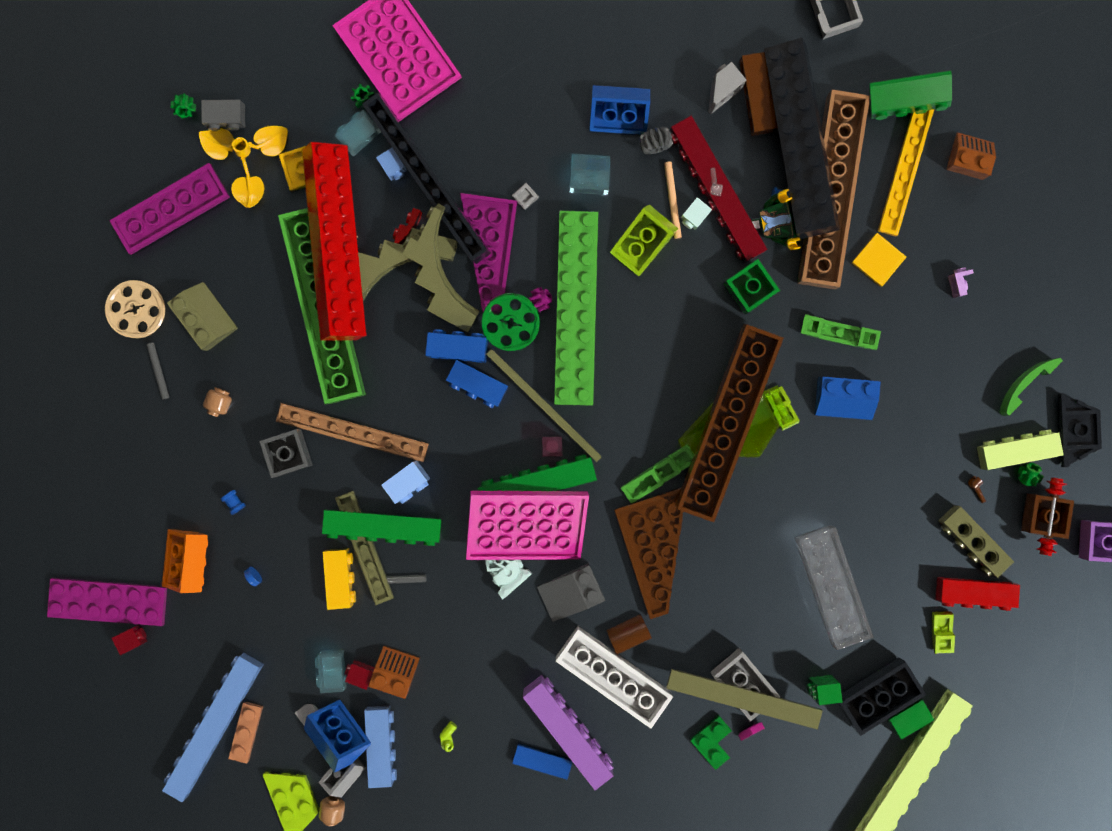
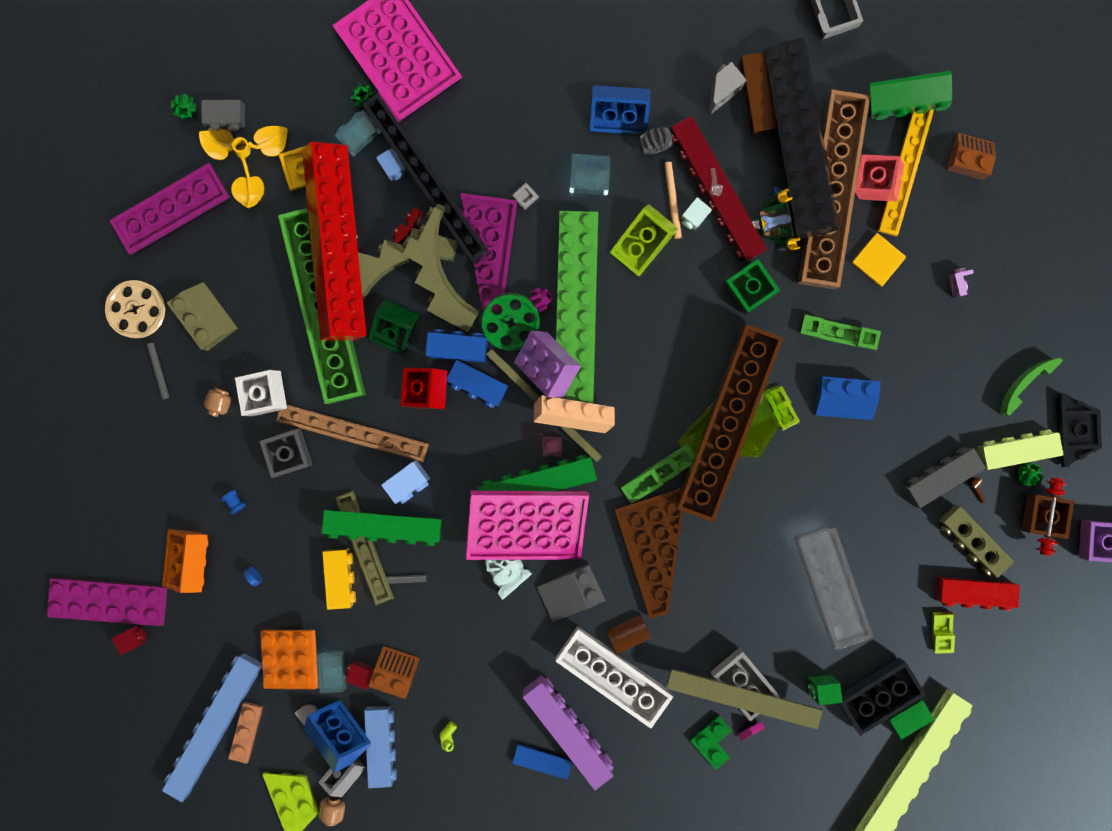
(261, 393): none -> white brick
(289, 659): none -> orange plate
(393, 327): none -> dark green slope
(423, 388): none -> red brick
(547, 364): none -> medium lavender brick
(574, 414): none -> light nougat brick
(879, 177): none -> coral brick
(943, 477): none -> dark grey brick

